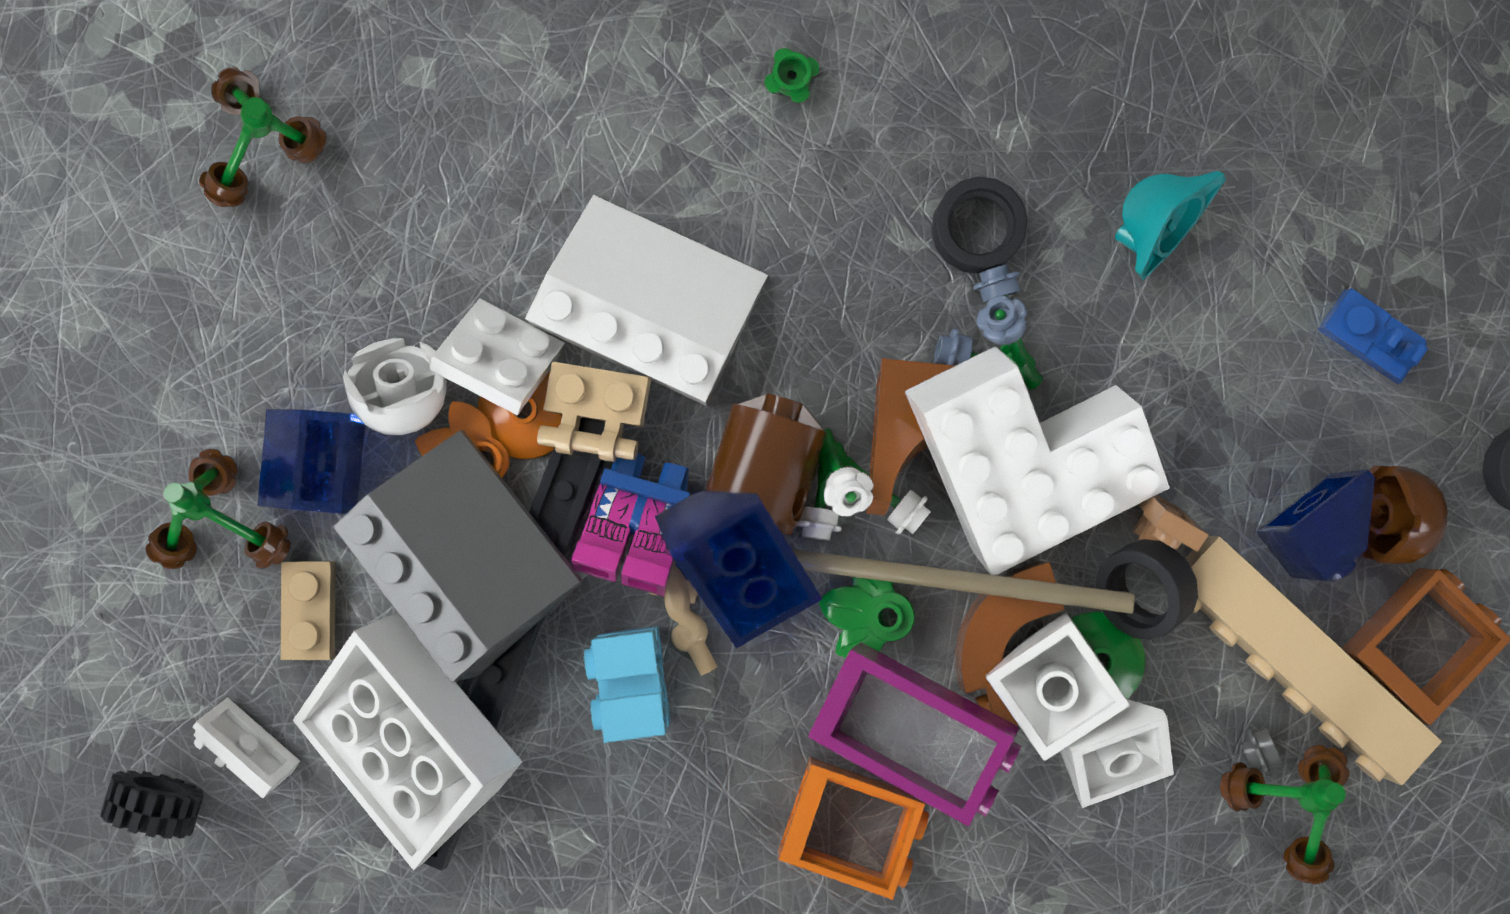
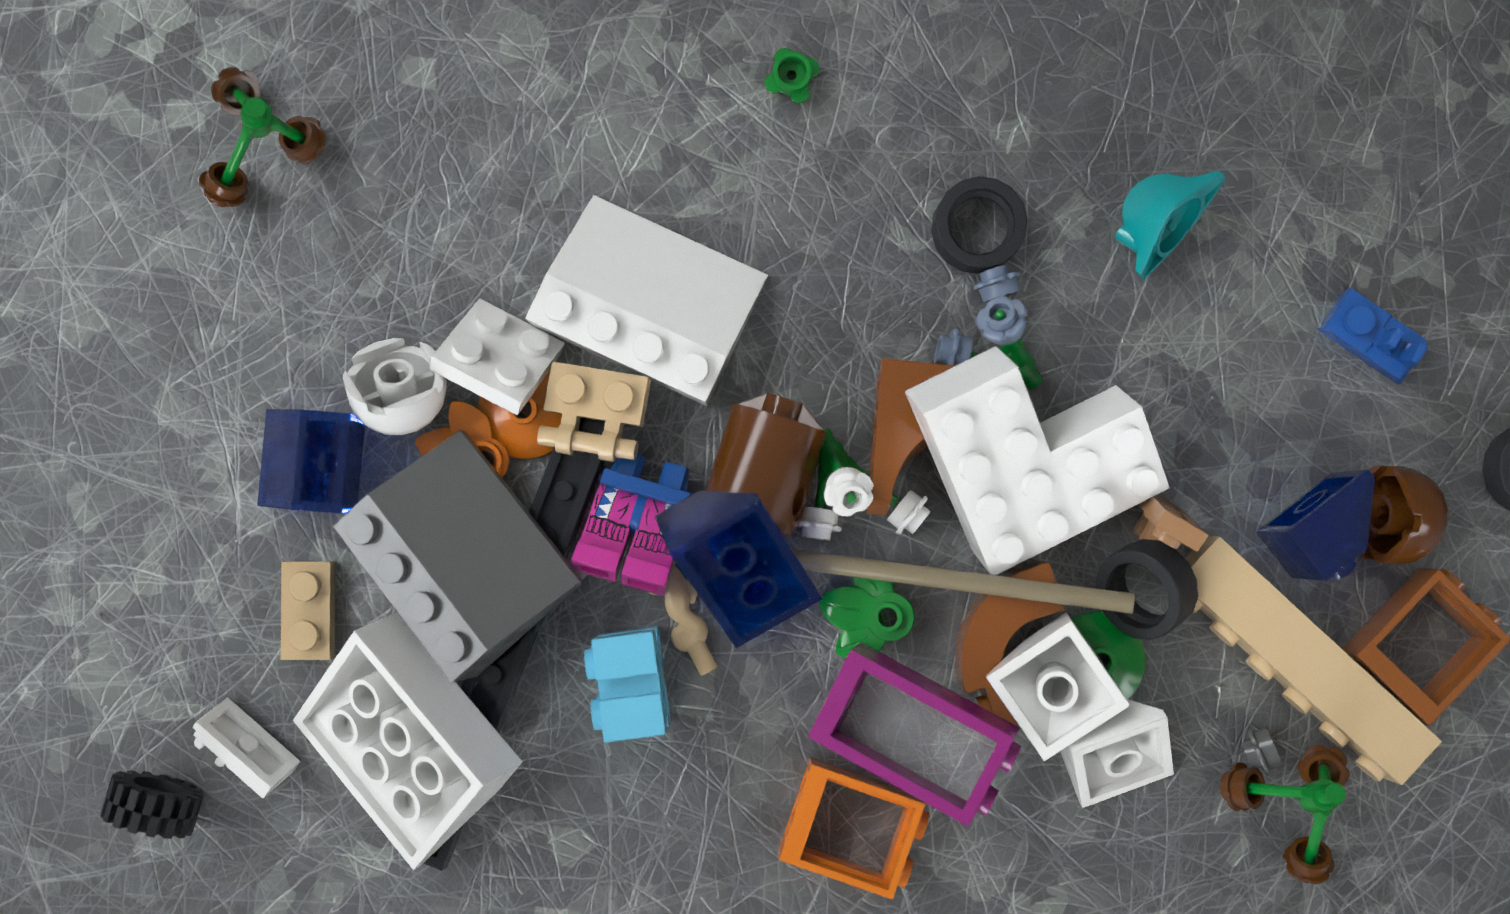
(208, 476): reddish brown plant -> none

